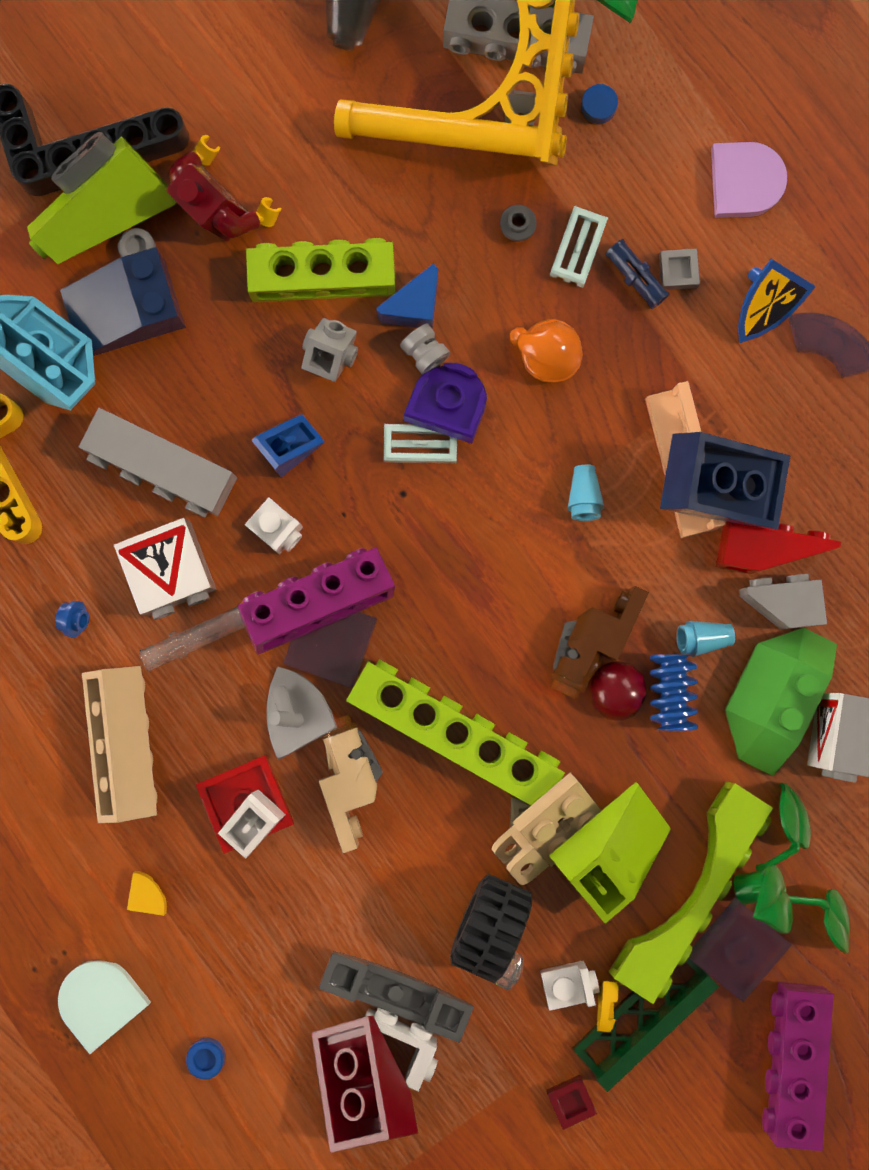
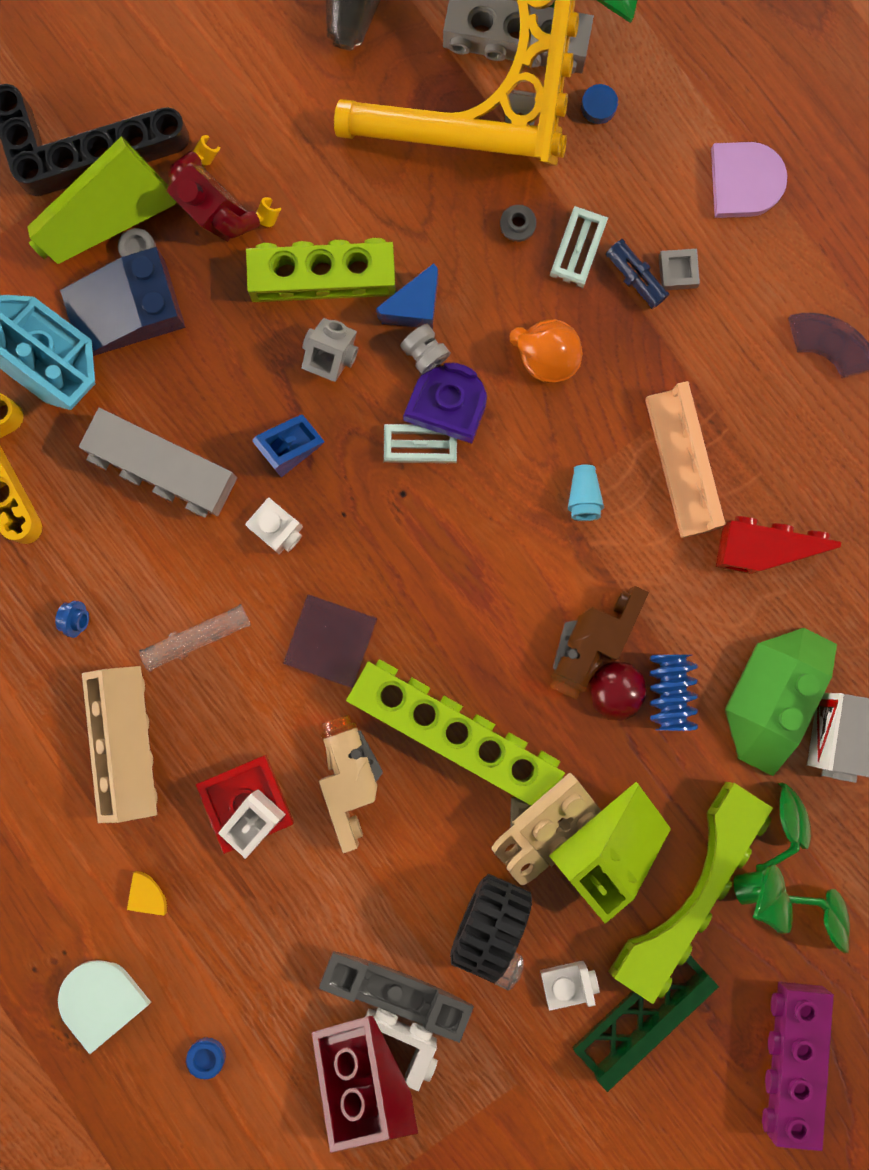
(83, 163): dark grey beam -> none
(165, 569): piece -> none
(295, 713): light grey shield -> none
(316, 600): magenta brick -> none
(571, 1102): dark red tile -> none
(606, 999): yellow tile -> none
(703, 637): medium azure cone -> none
(724, 480): dark blue slope -> none
(739, 950): tile -> none
(770, 299): shield -> none
(788, 604): light grey slope -> none

